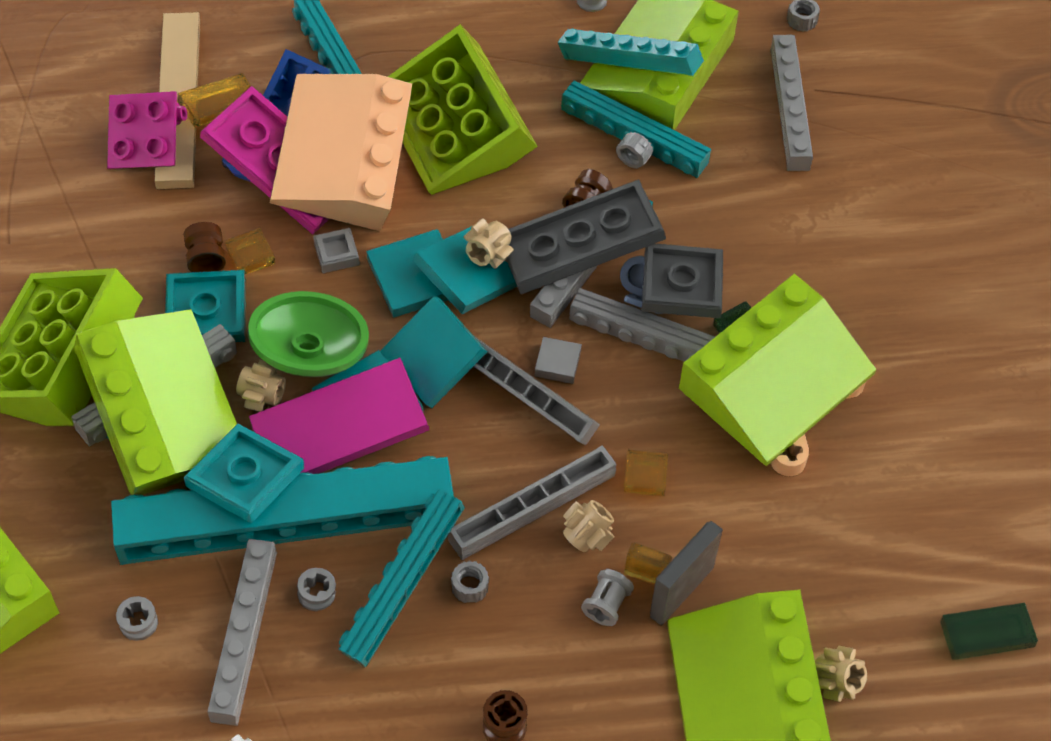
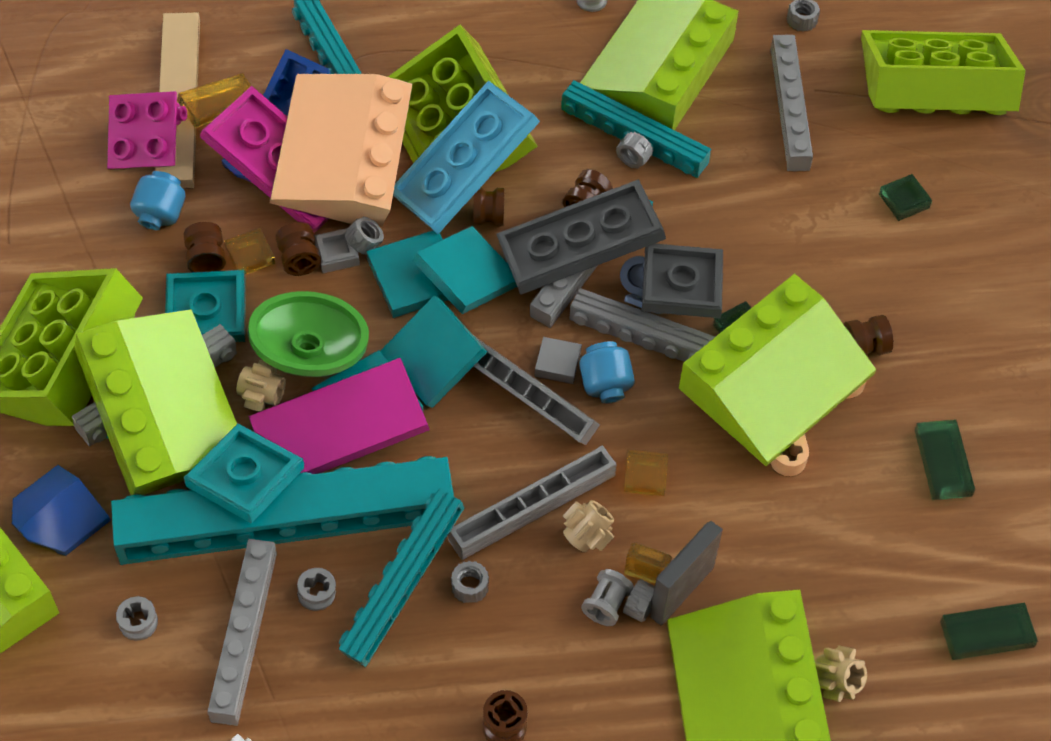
(58, 512): none -> blue slope
(158, 200): none -> dark azure head
(298, 255): none -> reddish brown wheel
(364, 235): none -> light grey axle
(464, 156): none -> medium azure tile
(488, 243): tan gear -> none
(489, 207): none -> reddish brown wheel
(606, 371): none -> dark azure head
(631, 51): teal piece -> none
(639, 601): none -> light grey axle
(872, 335): none -> reddish brown wheel
(905, 197): none -> clear green tile
(941, 71): none -> lime slope
(944, 459): none -> clear green tile

